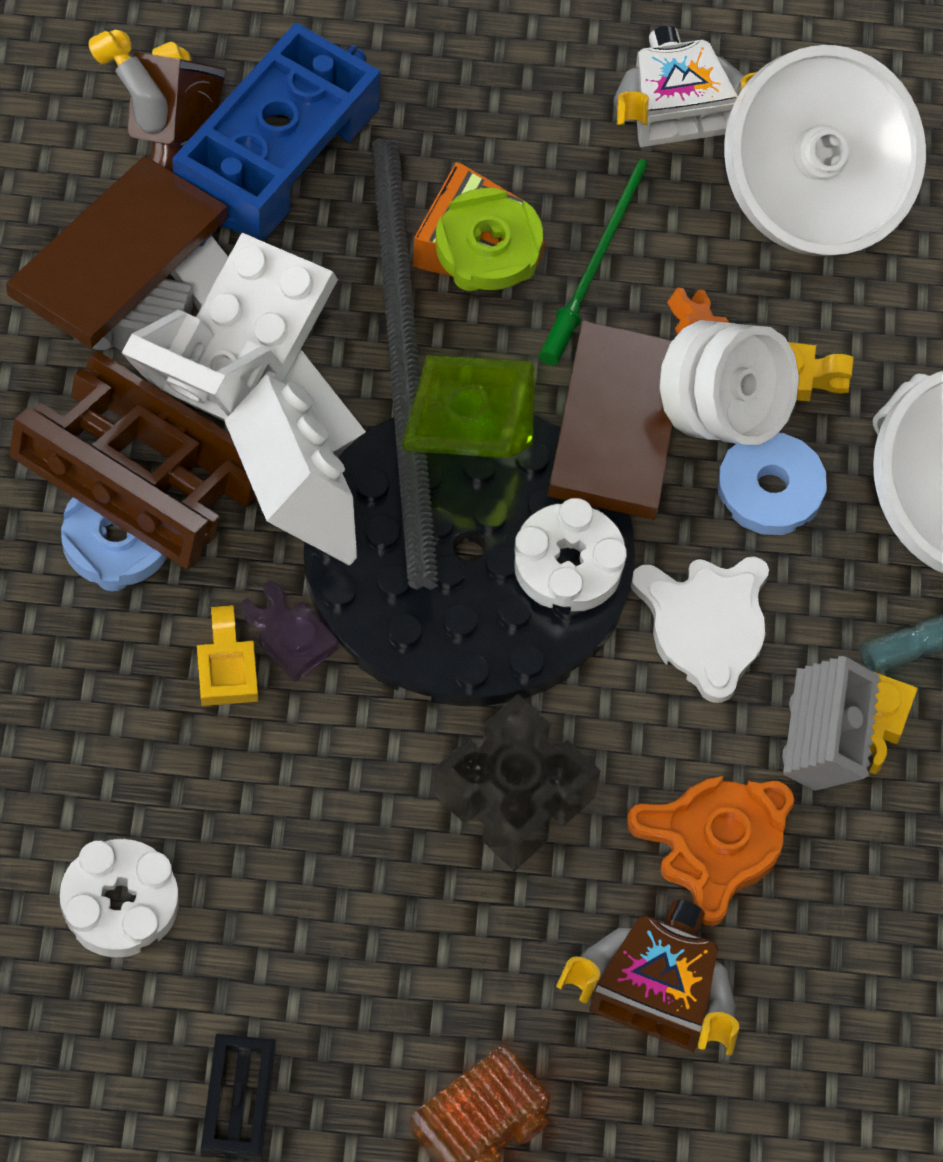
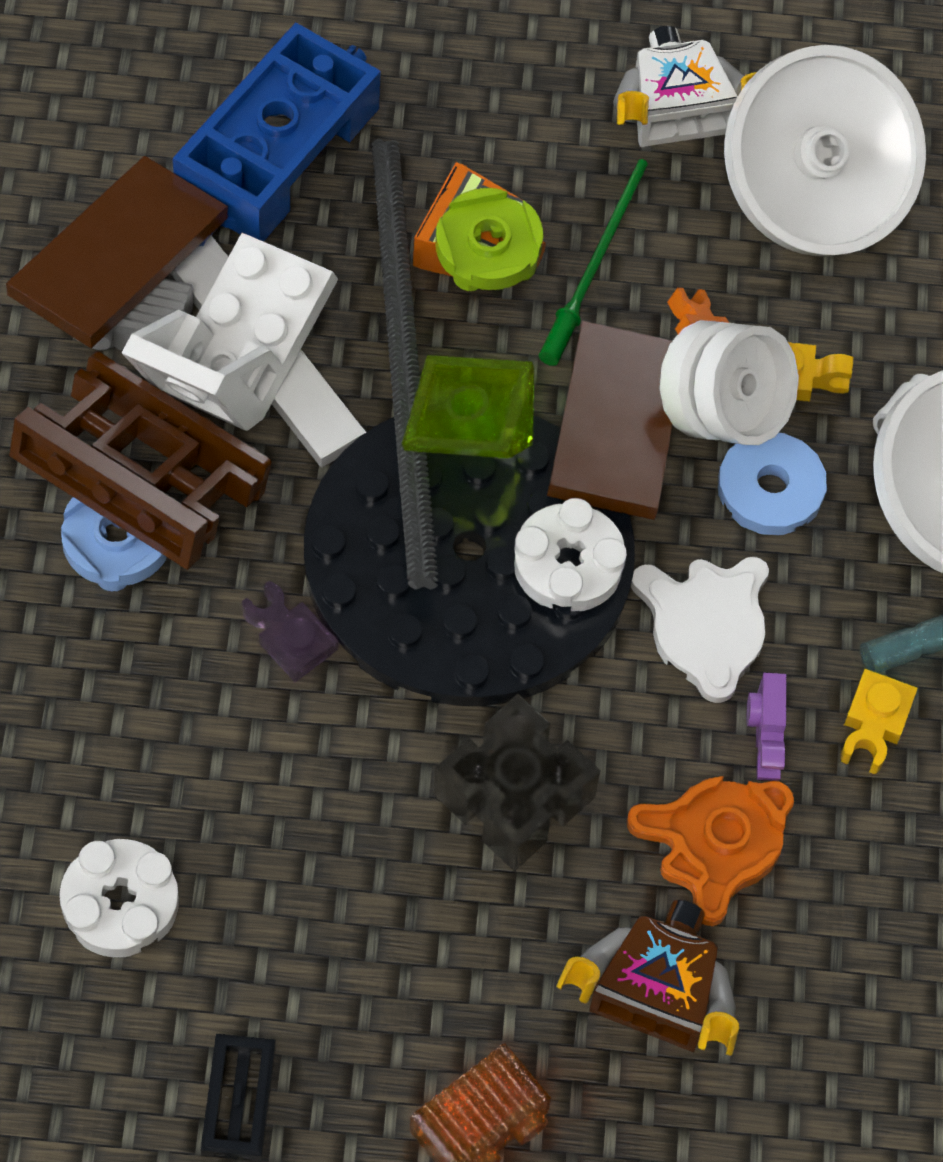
(166, 91): torso -> none
(226, 666): yellow plate -> none
(294, 467): white slope -> none
(768, 714): none -> medium lavender plate
(831, 723): light grey brick -> none

